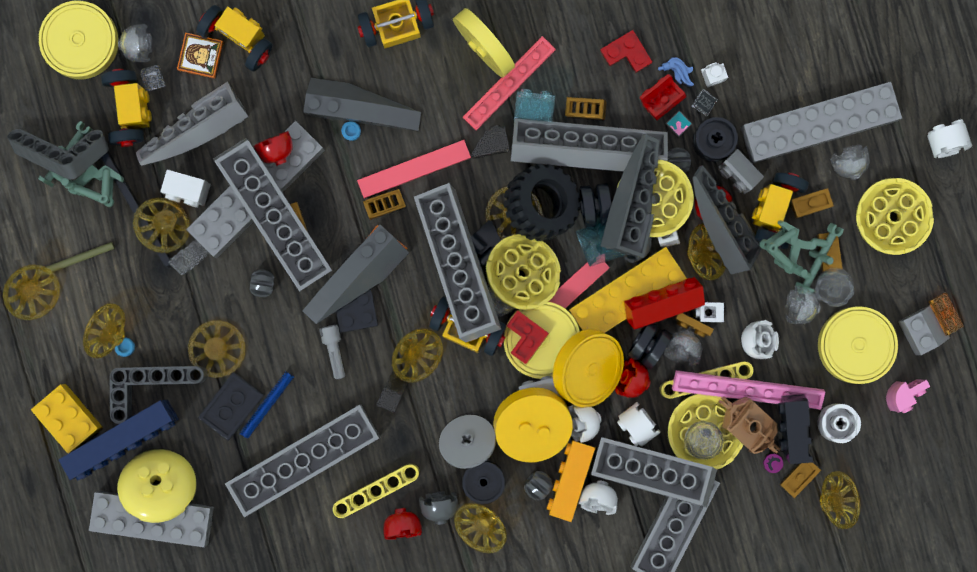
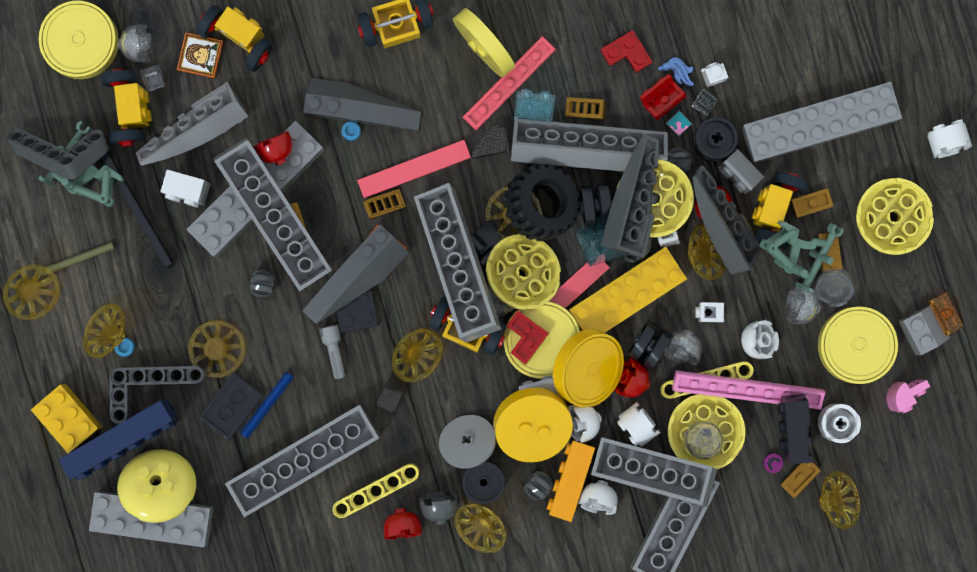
(163, 223): clear yellow wheel -> none
(188, 258): clear slope -> none
(664, 303): red brick -> none
(700, 328): pearl gold plate -> none
(738, 419): medium nougat plate -> none
(851, 162): clear cylinder -> none

